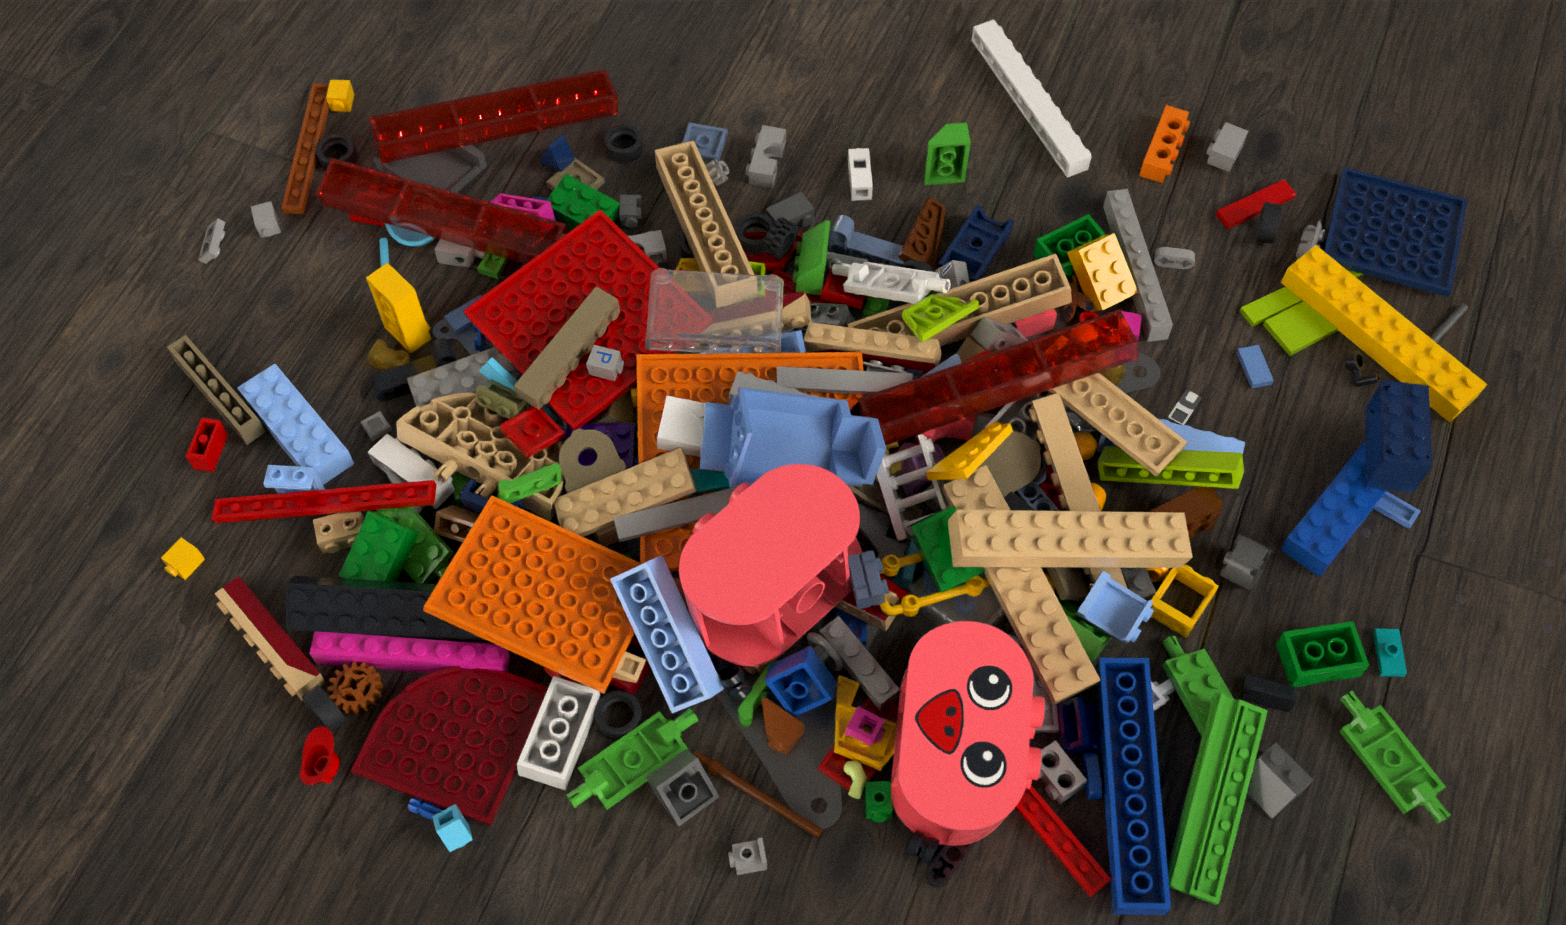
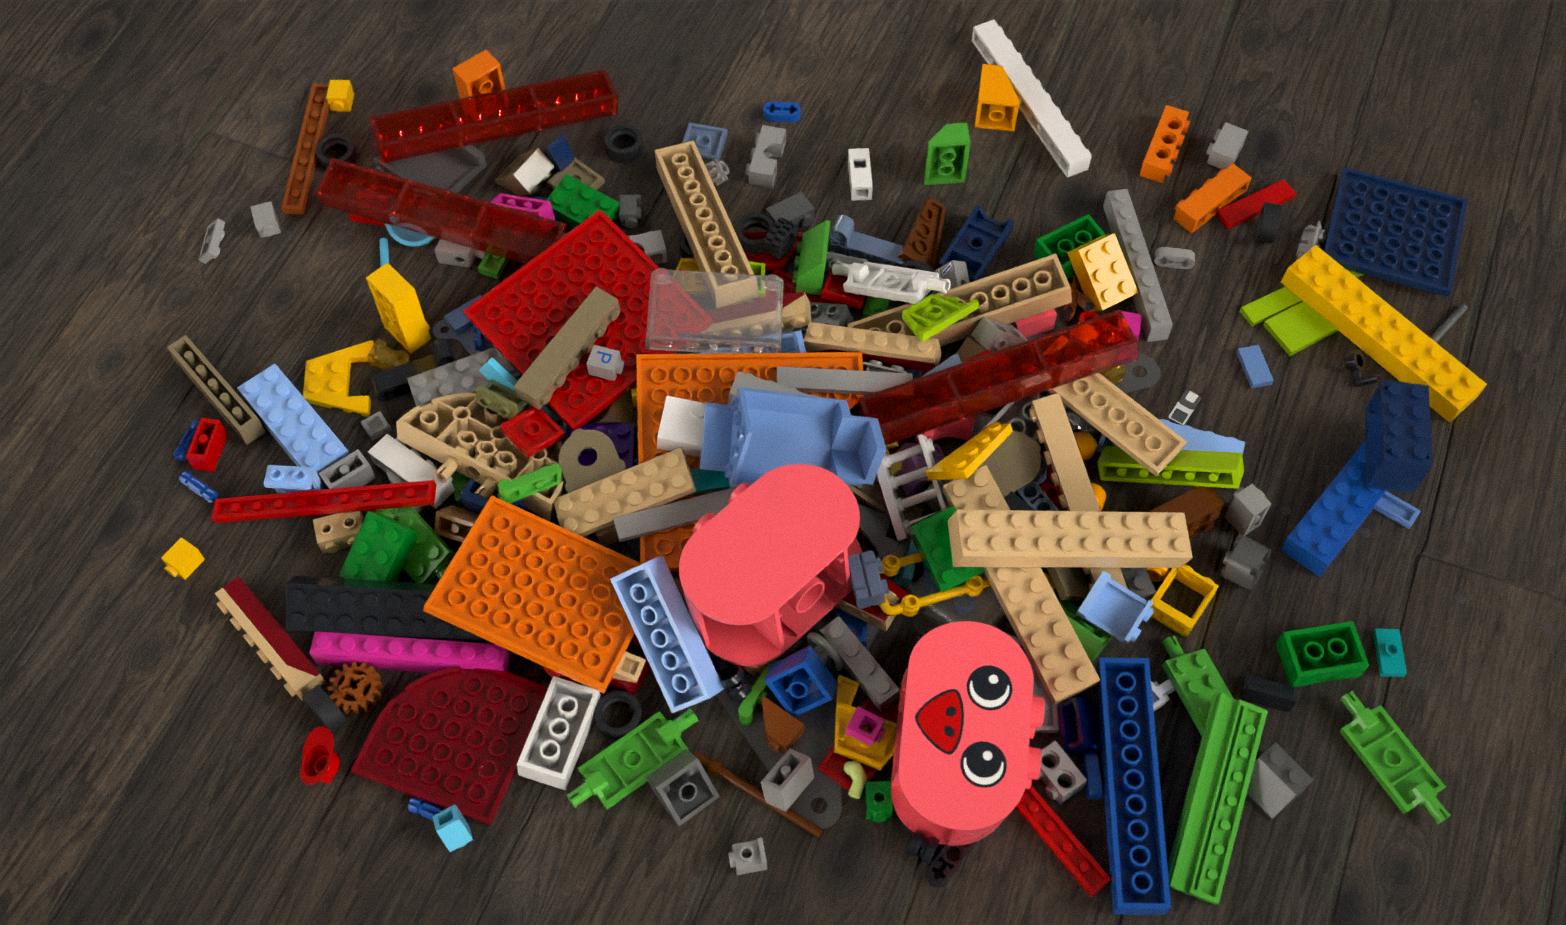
(180, 452): none -> blue axle
(198, 486): none -> blue axle
(329, 377): none -> yellow wing
(348, 472): none -> light grey brick
(478, 75): none -> orange brick
(526, 172): none -> dark tan slope
(782, 112): none -> blue beam
(787, 779): none -> light grey brick
(996, 100): none -> light orange slope
(1212, 196): none -> orange brick
(1247, 509): none -> light grey brick

